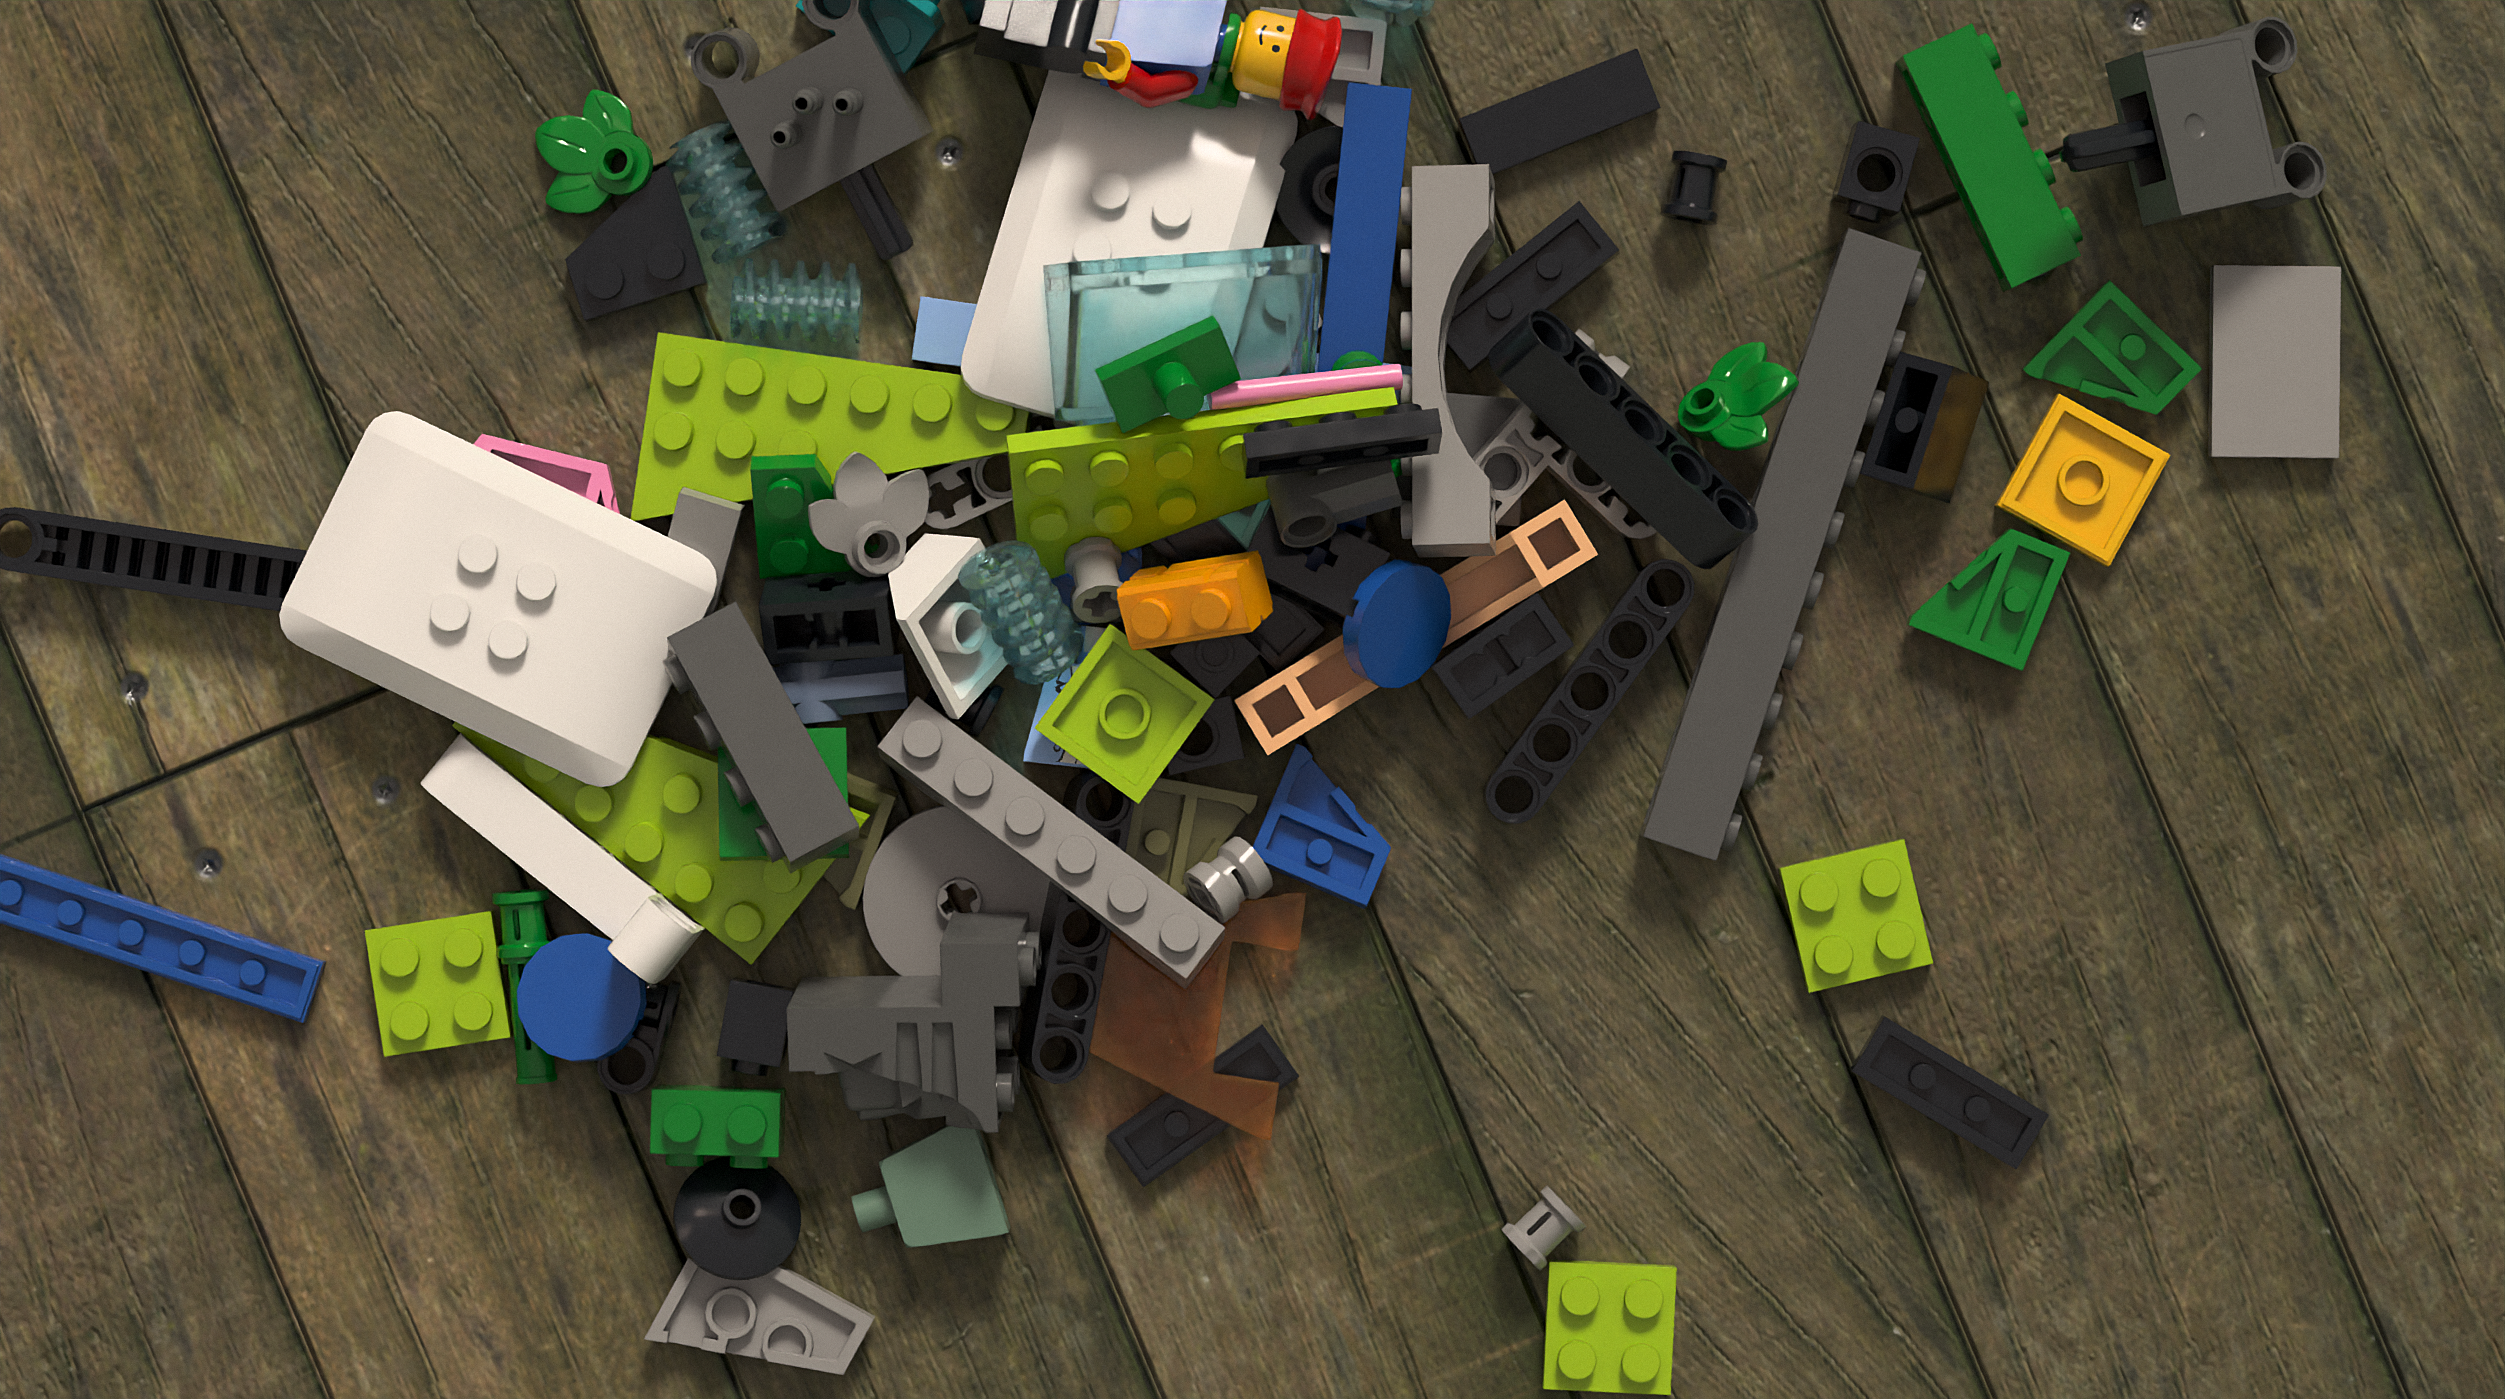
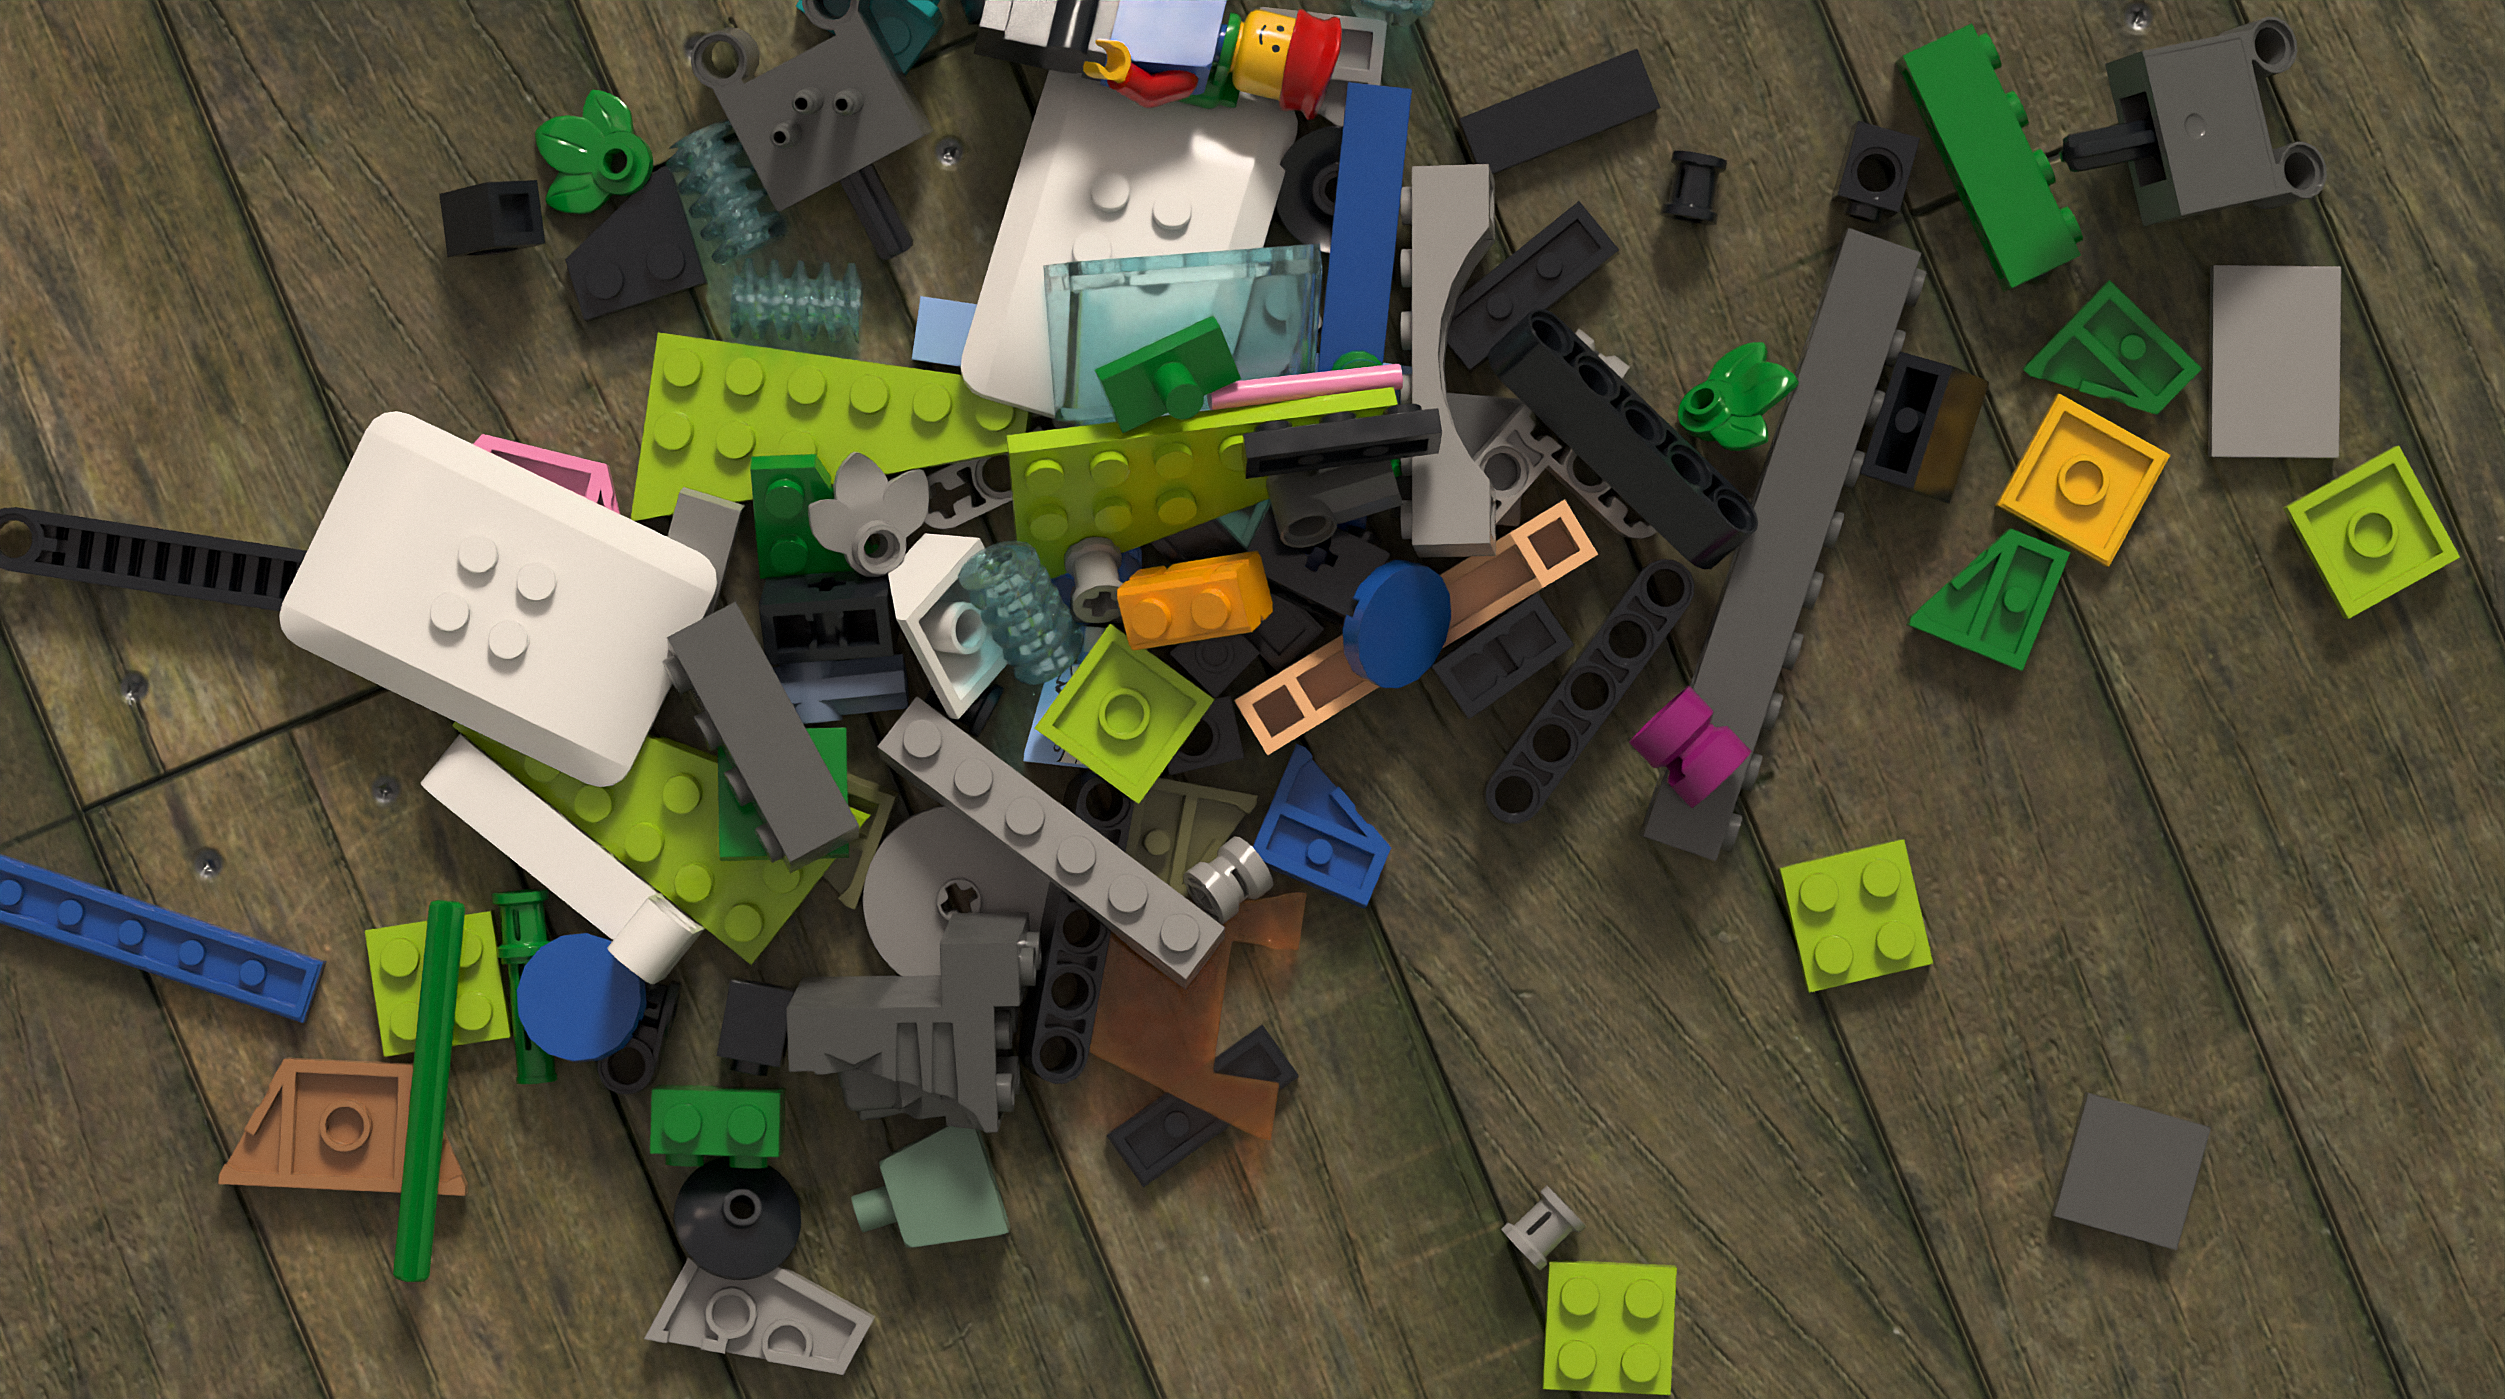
(334, 1130): none -> medium nougat wing
(429, 1091): none -> green axle
(492, 218): none -> black brick
(1690, 747): none -> magenta wheel
(1949, 1092): black plate -> none
(2131, 1171): none -> dark grey tile
(2371, 532): none -> lime plate

